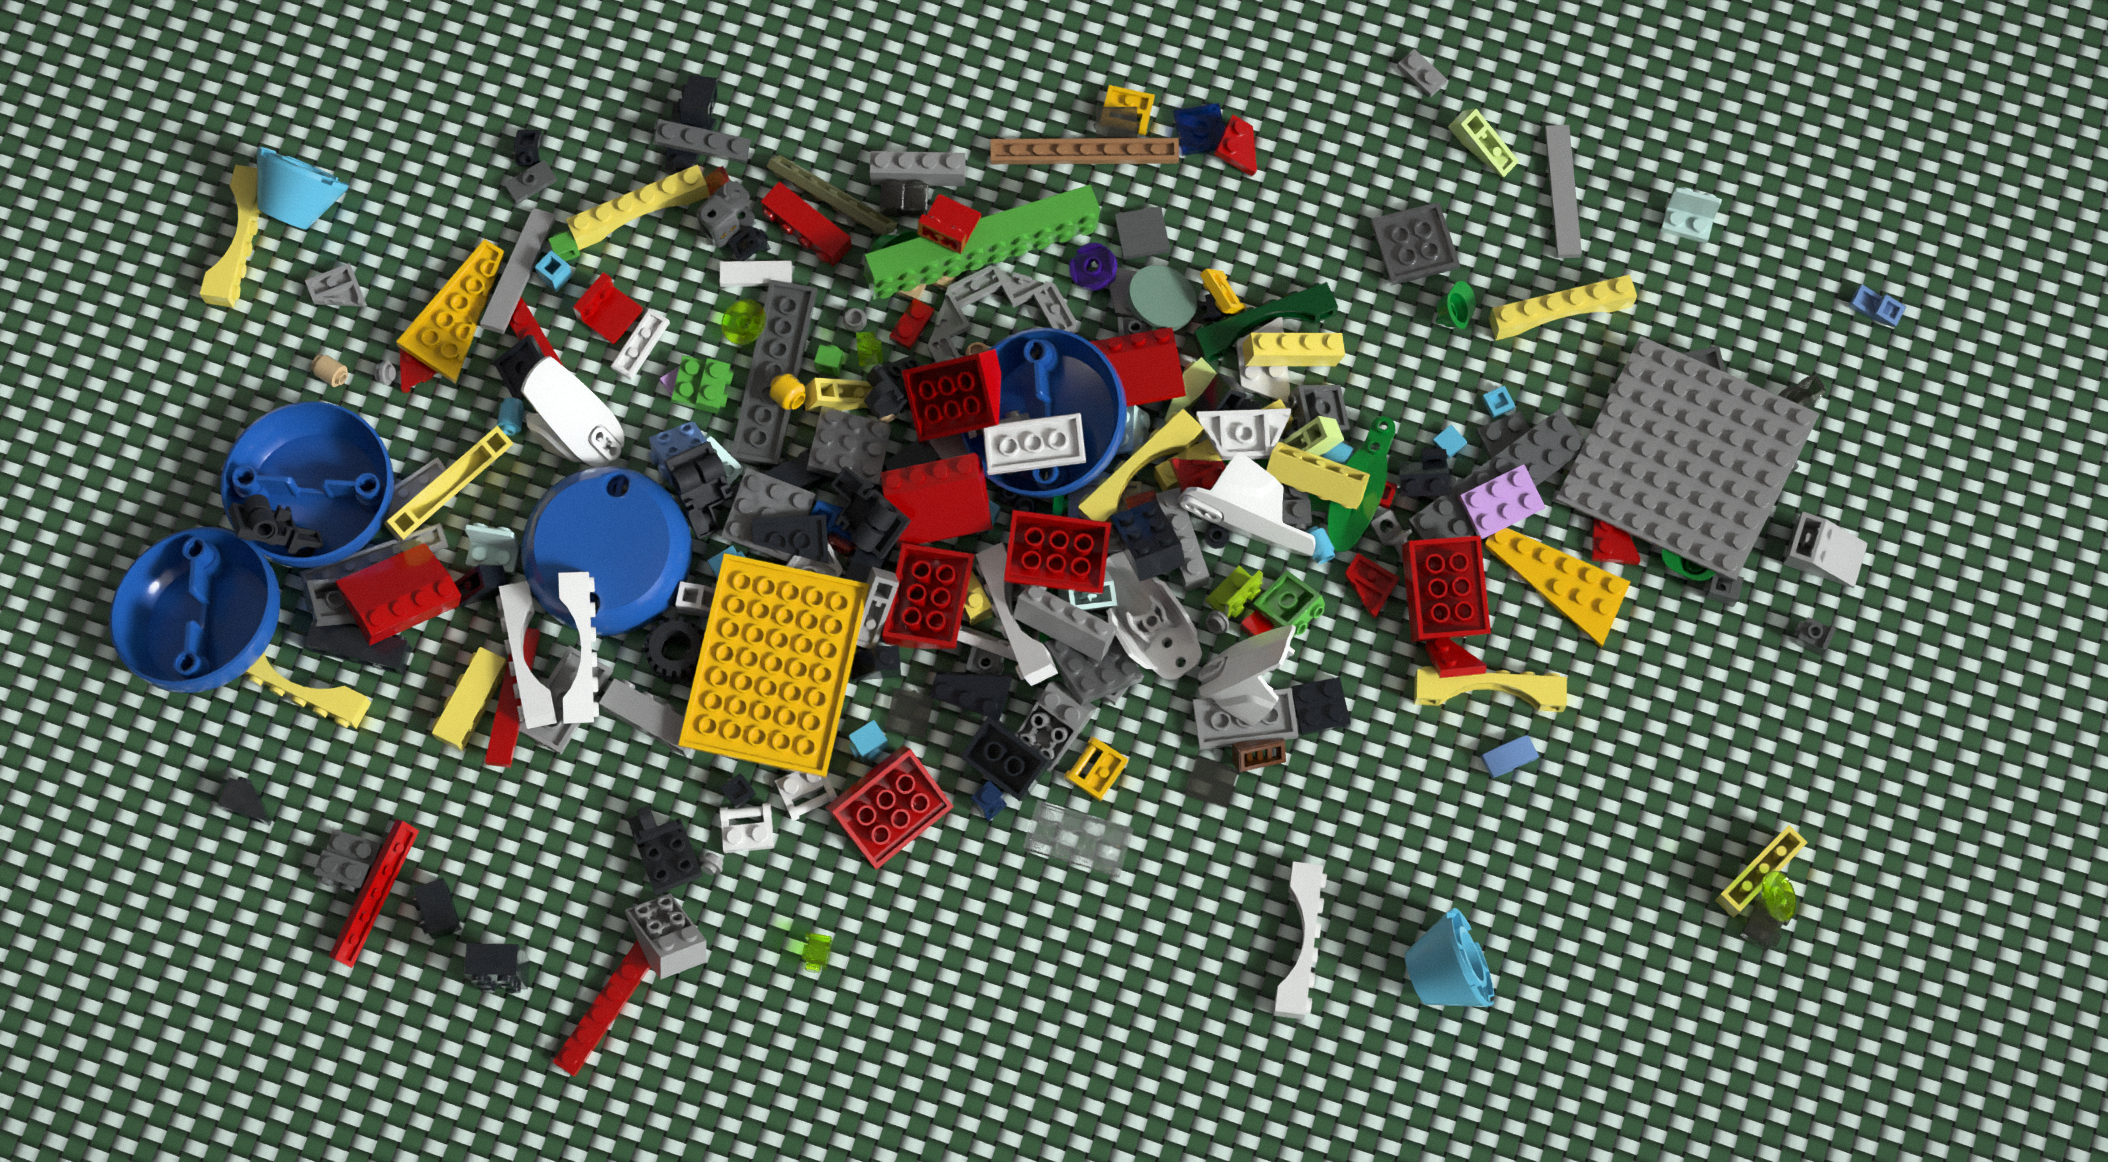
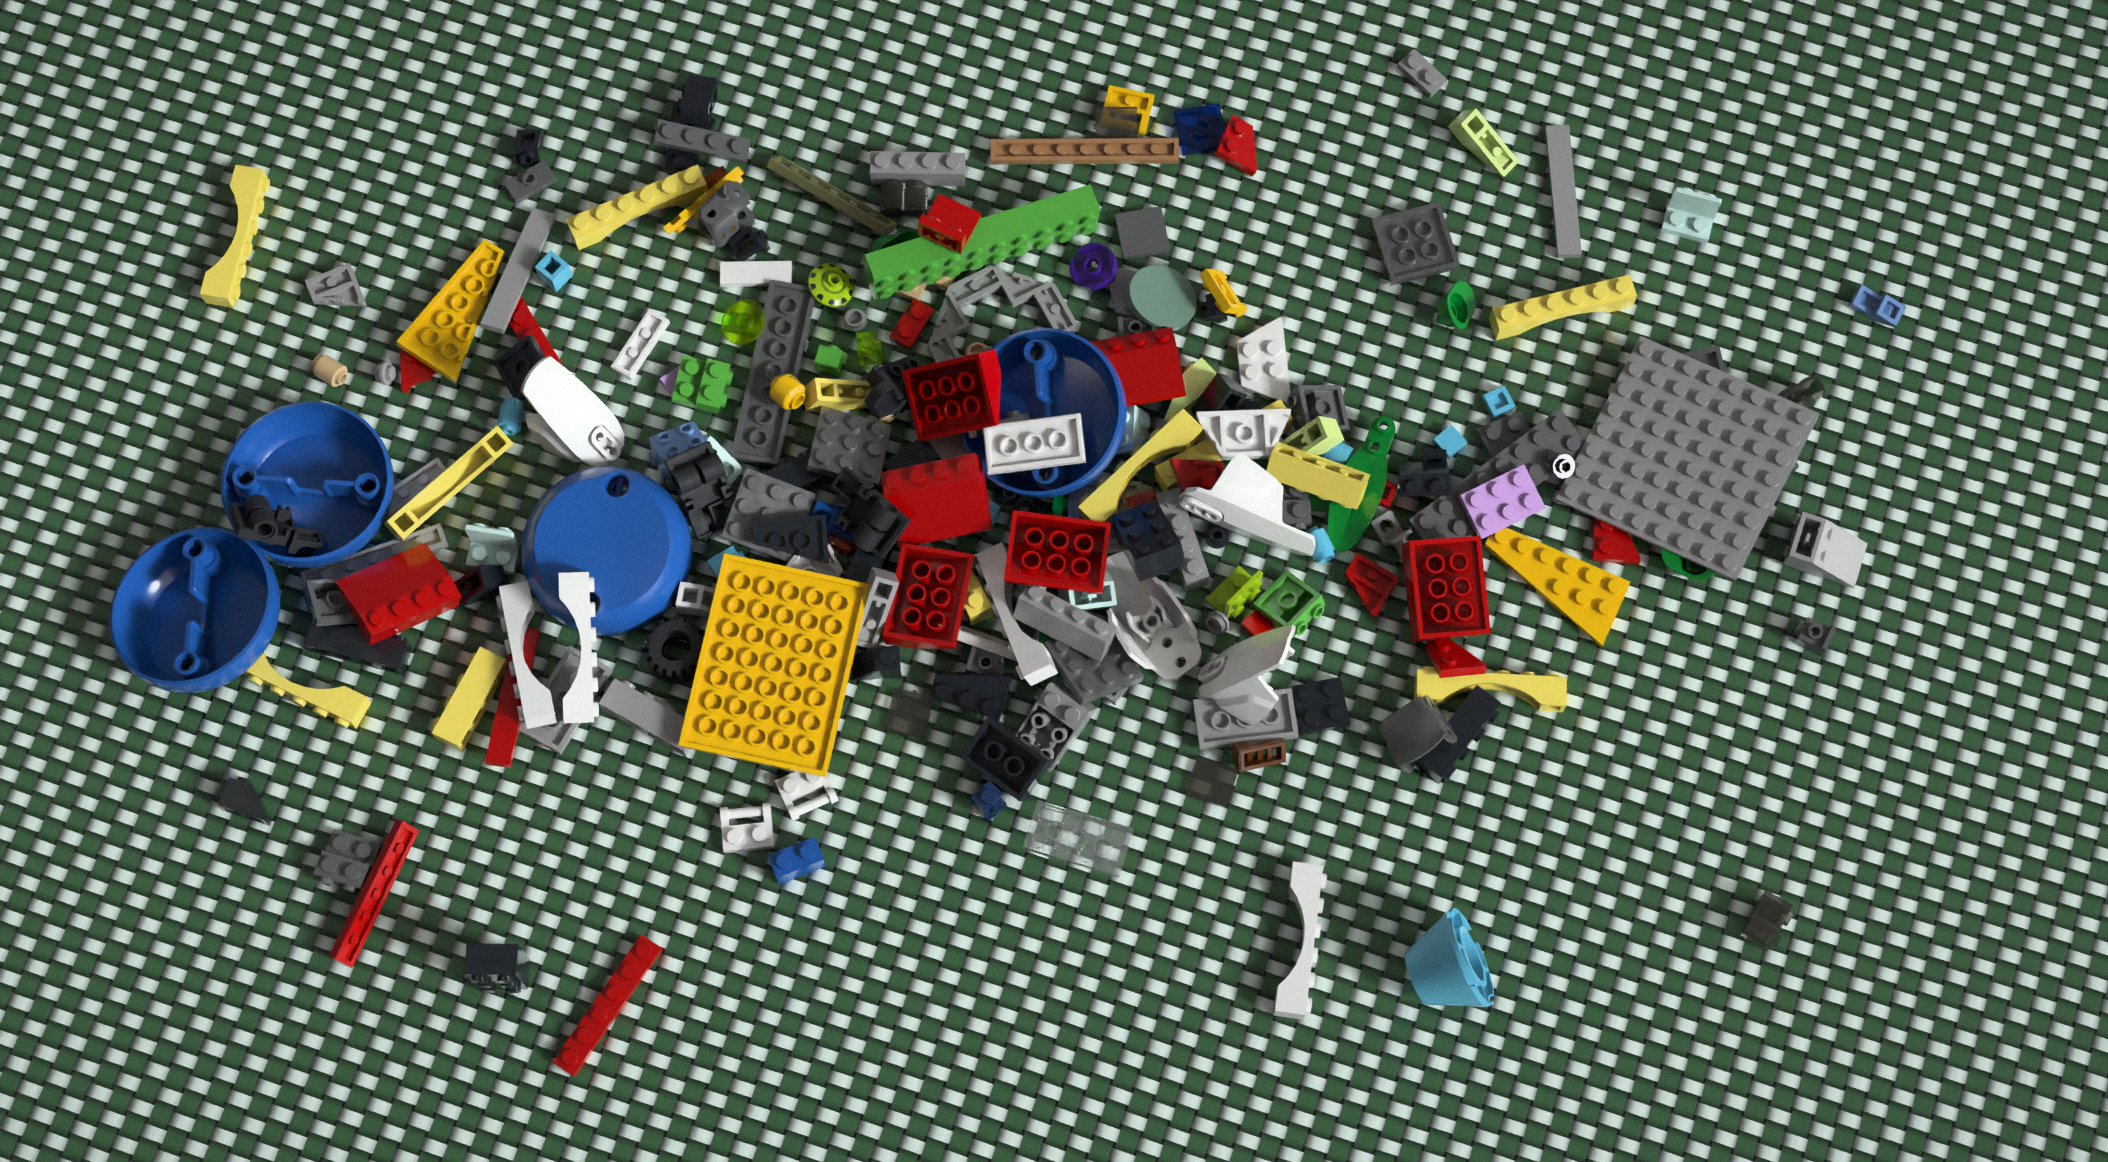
(294, 189): medium azure cone -> none
(437, 909): black brick -> none
(564, 245): bright green plate -> none
(606, 309): red bracket -> none
(664, 851): black plate -> none
(667, 936): light grey slope -> none
(679, 223): none -> yellow wing
(711, 864): light grey plate -> none
(738, 791): black tile -> none
(797, 860): none -> blue brick
(805, 224): red brick -> none
(817, 952): clear neon green brick -> none
(825, 290): none -> lime dish
(867, 742): medium azure brick -> none
(889, 806): red slope -> none
(1102, 773): yellow plate -> none
(1293, 349): light yellow brick -> none
(1308, 305): dark green arch -> none
(1415, 731): none -> dark grey piece
(1468, 726): none -> black brick
(1509, 756): medium blue slope -> none
(1556, 466): none -> plate
(1731, 589): dark grey brick -> none
(1750, 881): light yellow brick -> none
(1779, 896): clear neon green dish -> none

